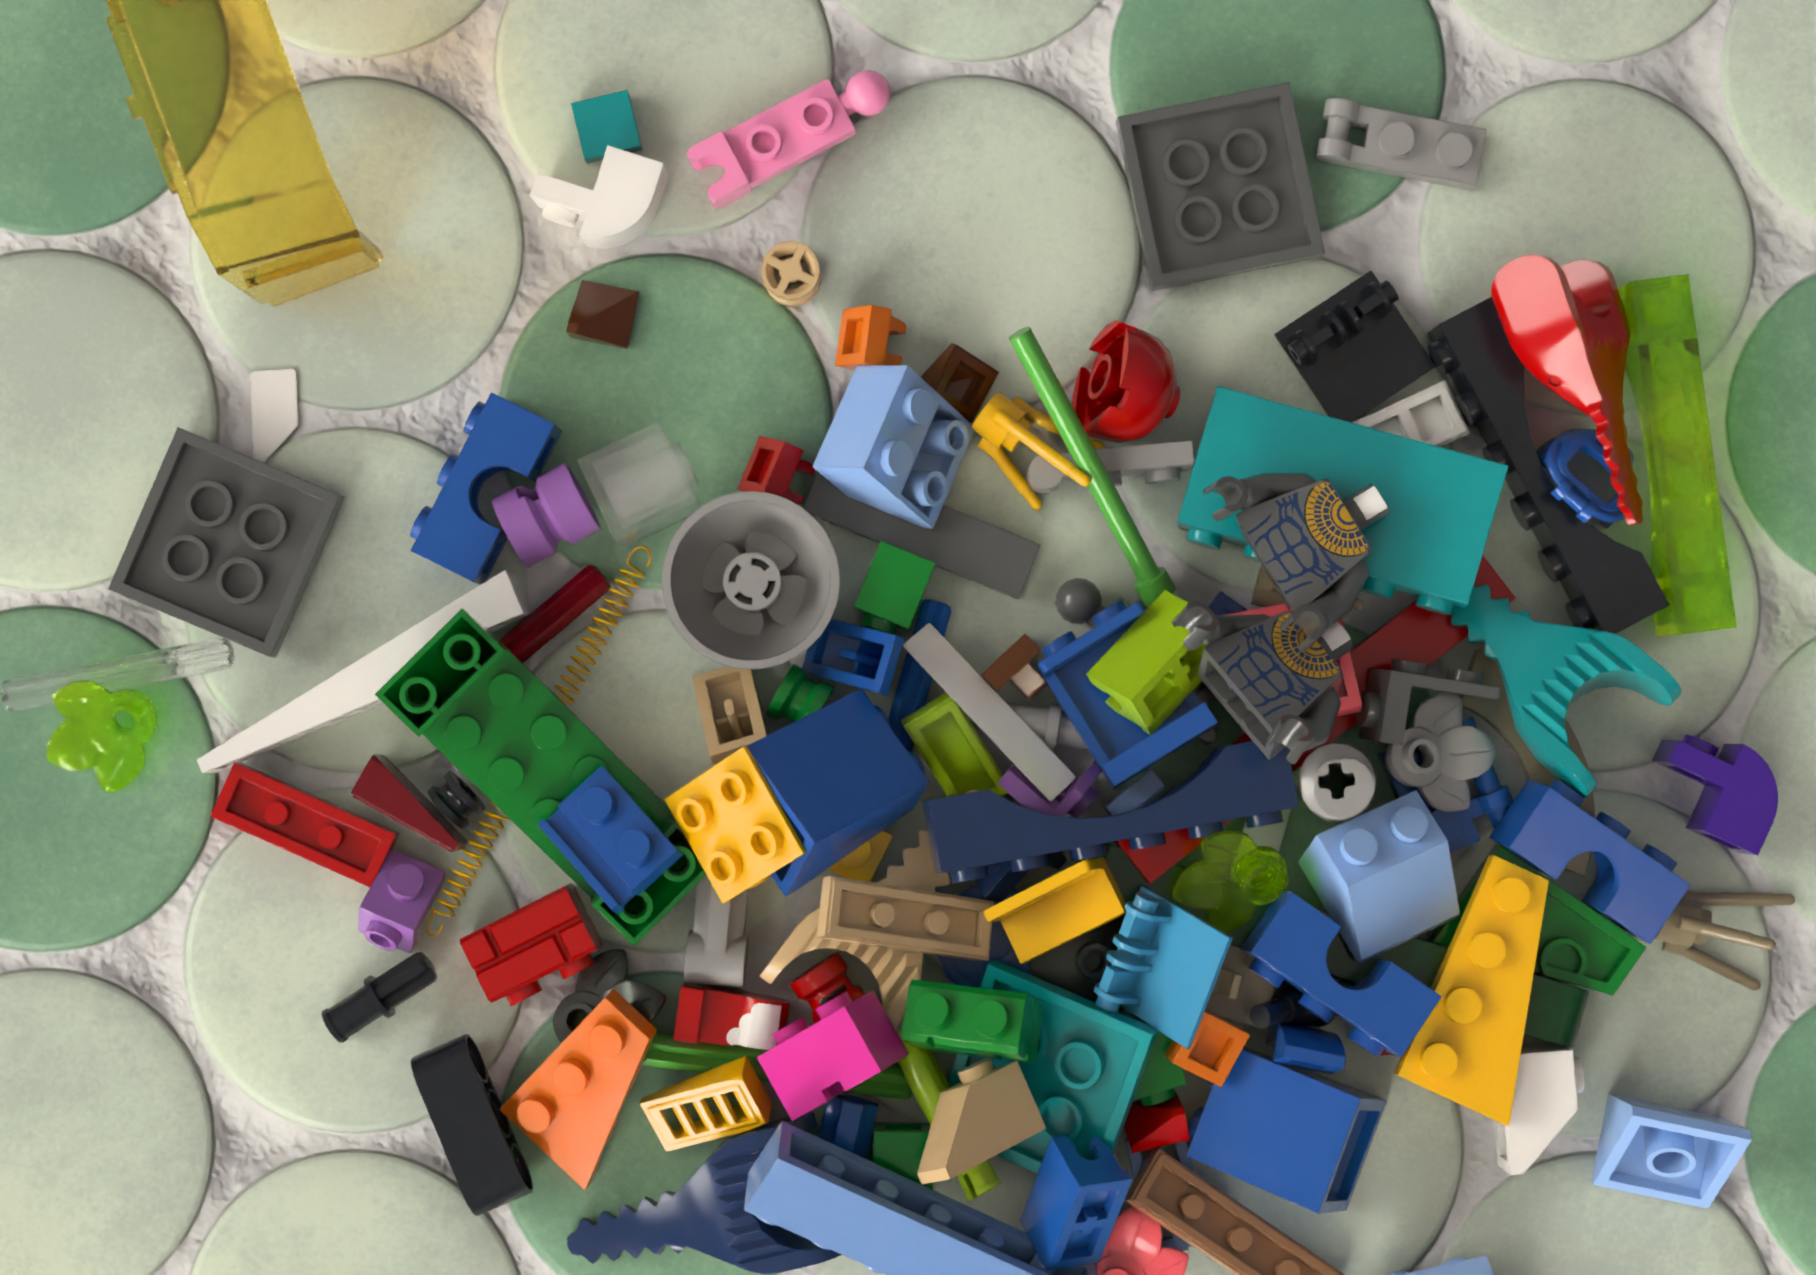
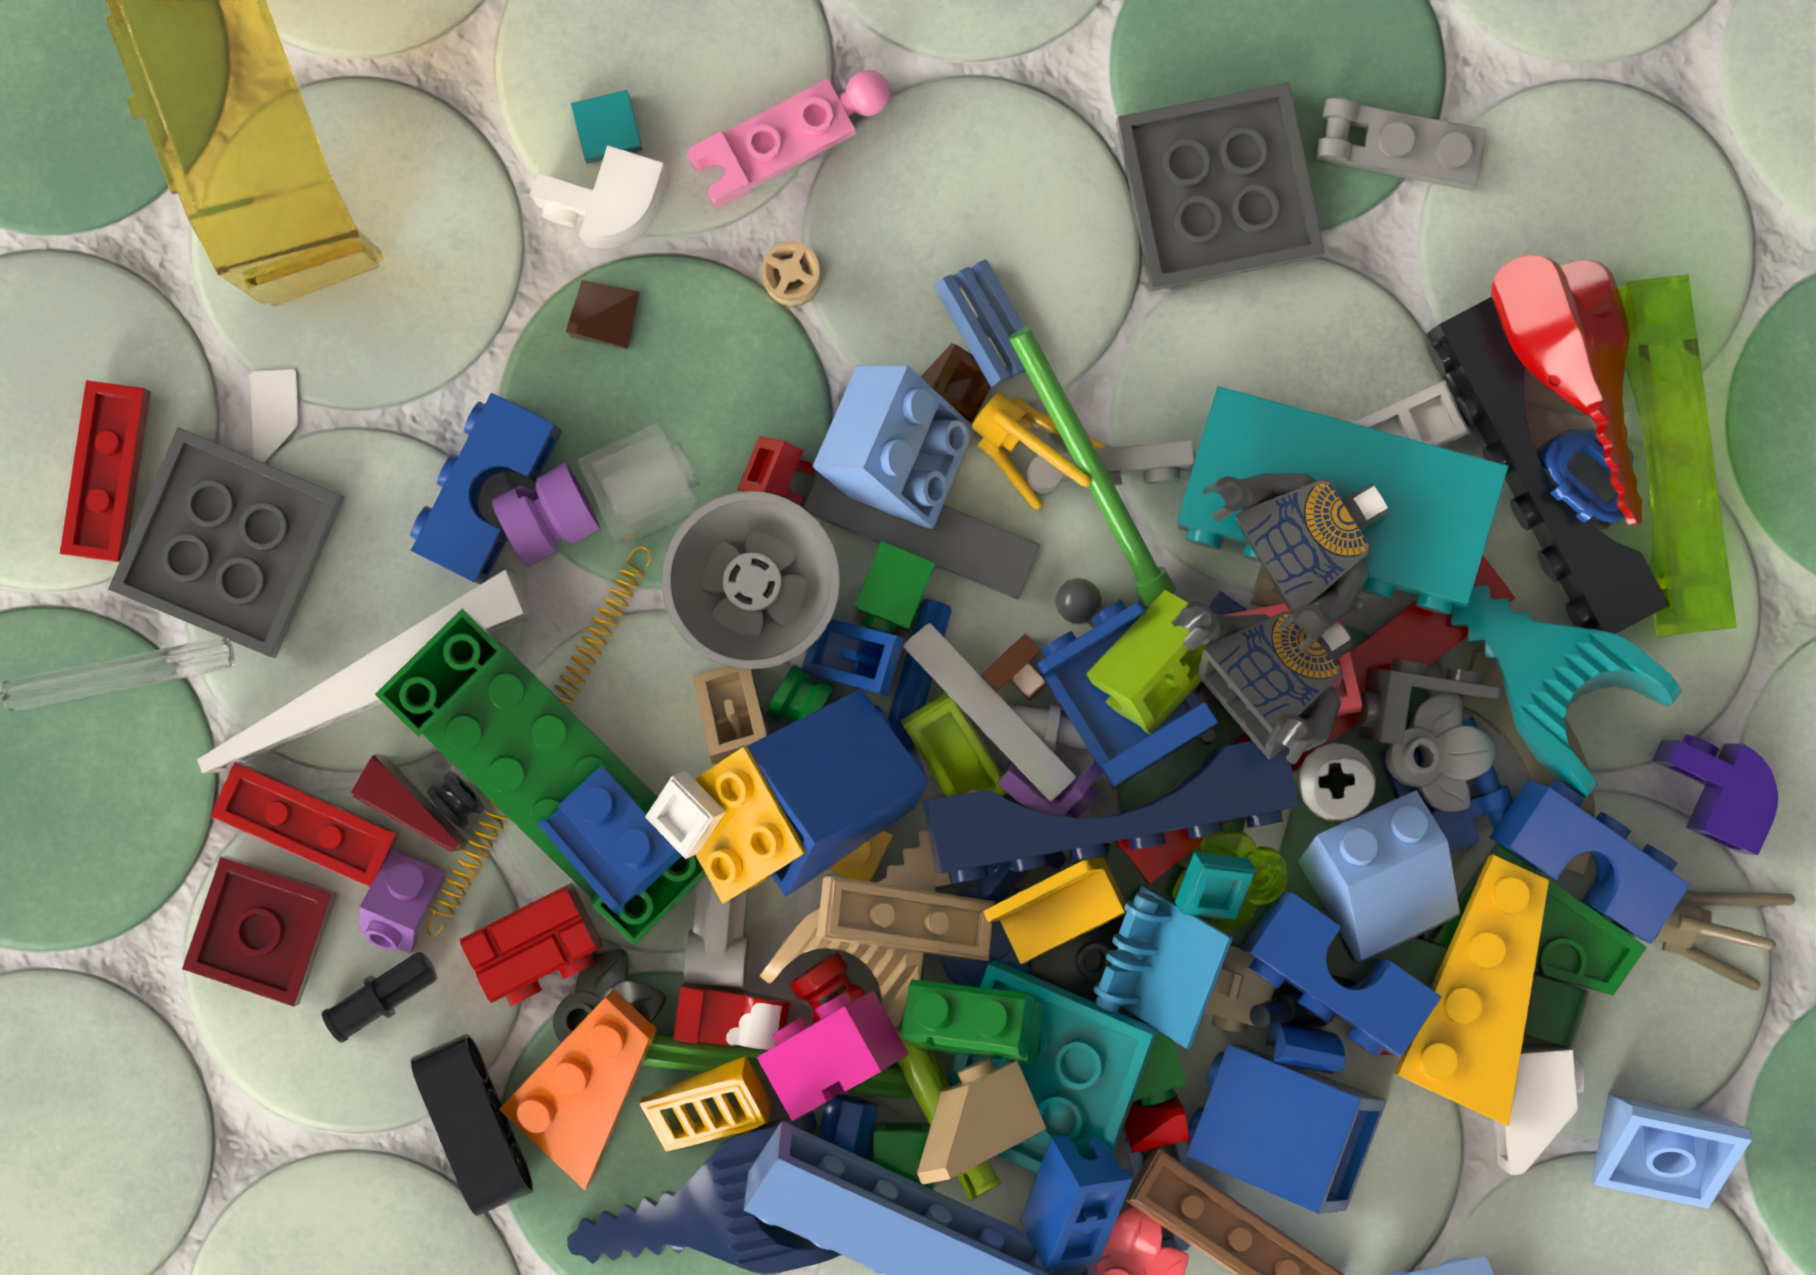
(94, 737): clear neon green plate -> none
(105, 471): none -> red plate
(259, 931): none -> dark red plate
(556, 613): dark red axle -> none
(685, 814): none -> white tile
(865, 337): orange tile -> none
(994, 320): none -> medium blue tile
(1128, 385): red cylinder -> none
(1135, 793): medium blue tile -> none
(1212, 1050): orange tile -> none
(1215, 885): none -> teal tile
(1355, 349): black hinge -> none

